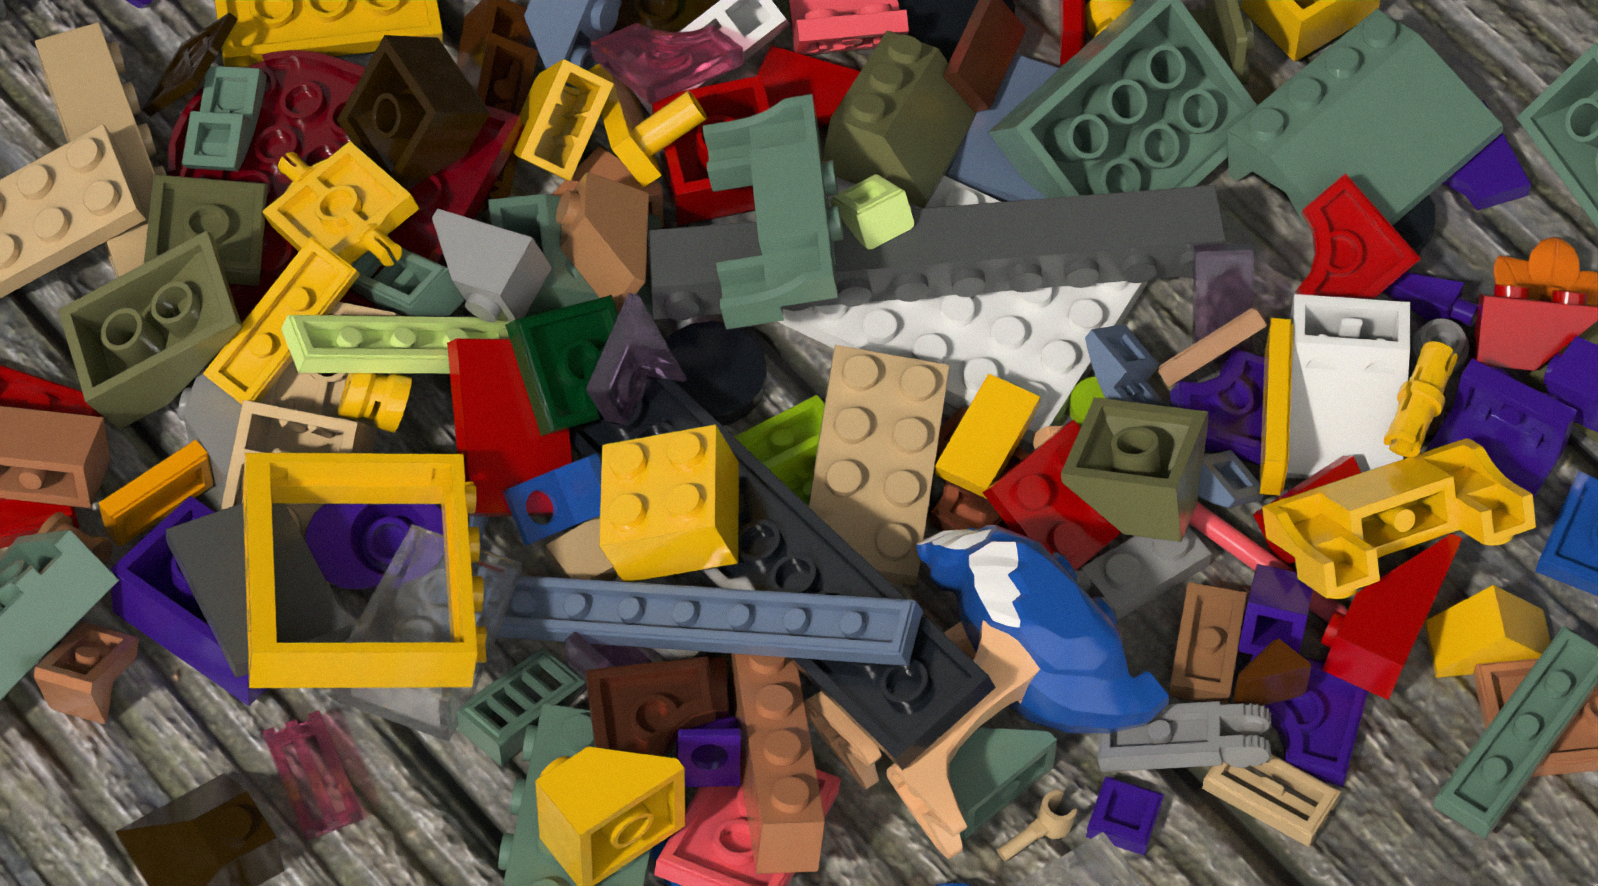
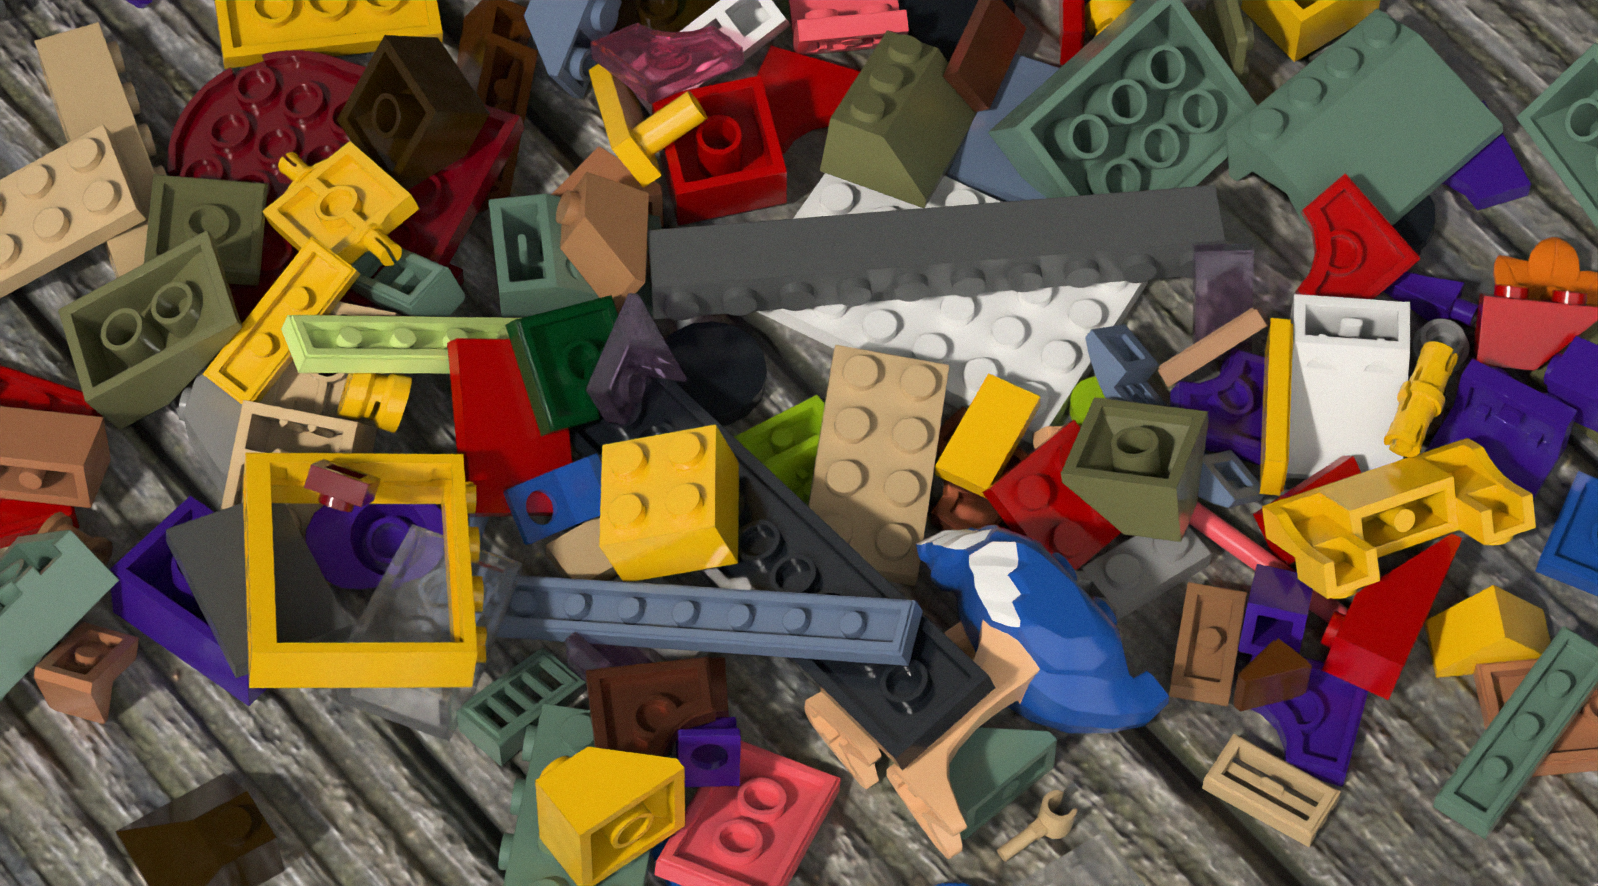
(156, 493): light orange tile -> none
(189, 64): dark brown window -> none
(226, 120): sand green slope -> none
(296, 735): clear pink tile -> none
(341, 486): none -> dark red plate
(491, 266): light grey slope -> none
(560, 117): yellow torso -> none
(776, 764): nougat brick -> none
(795, 225): sand green bracket -> none
(874, 211): yellowish green slope -> none
(1125, 814): dark purple tile -> none
(1190, 738): light grey hinge -> none

